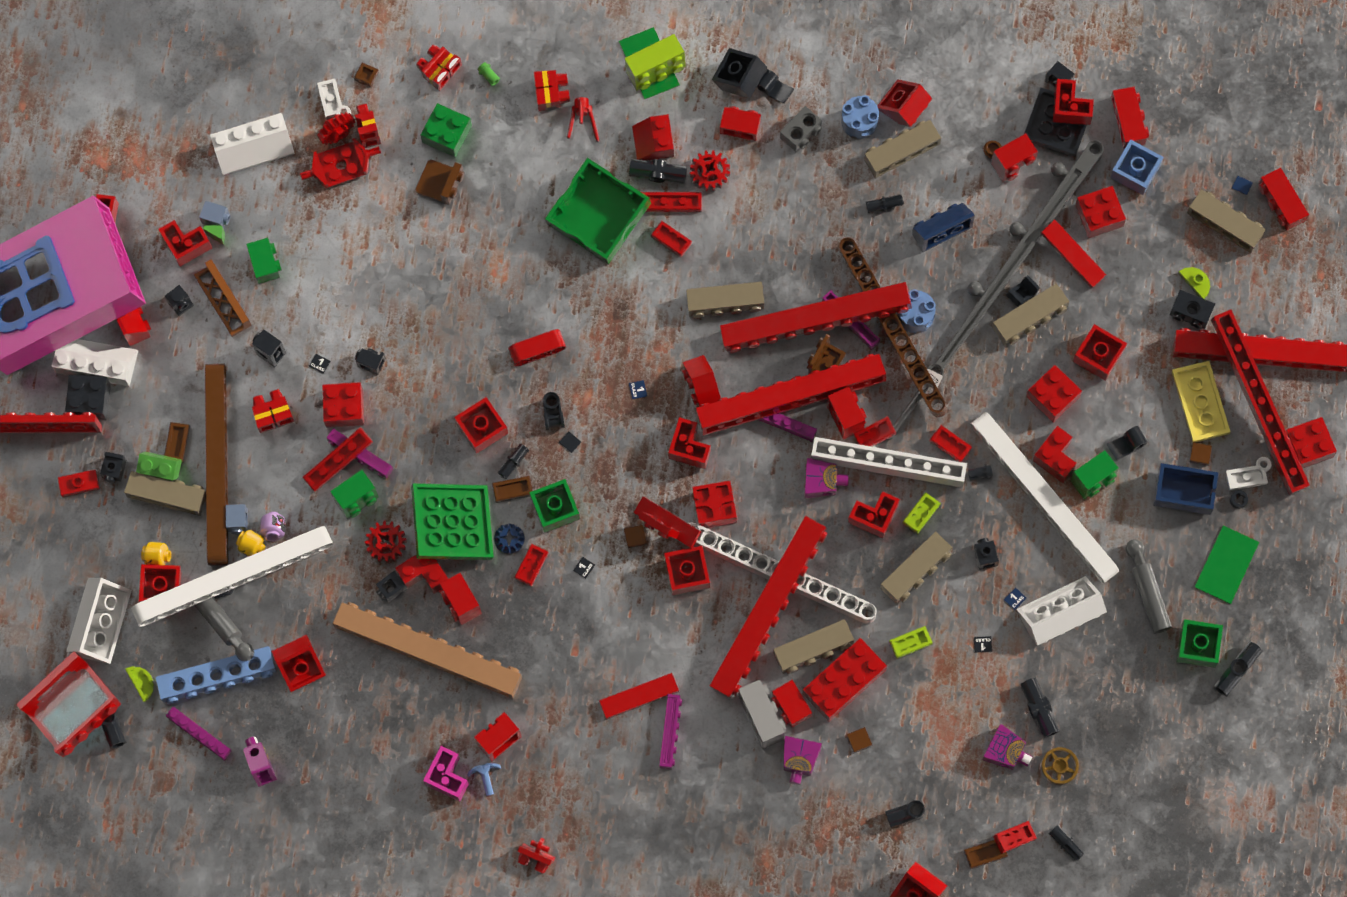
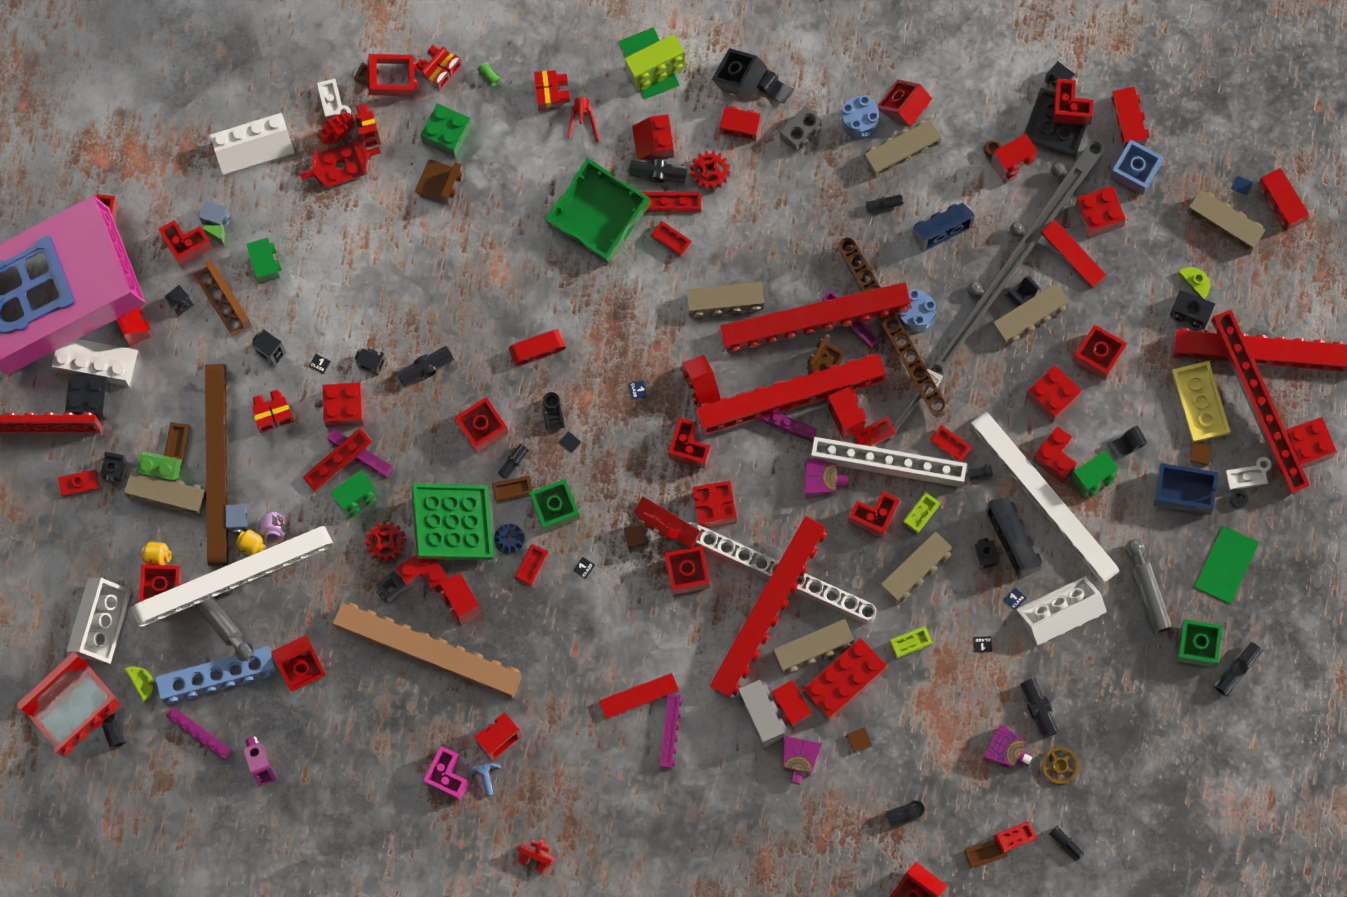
(390, 90): none -> red window
(425, 366): none -> black piece
(1013, 537): none -> black slope

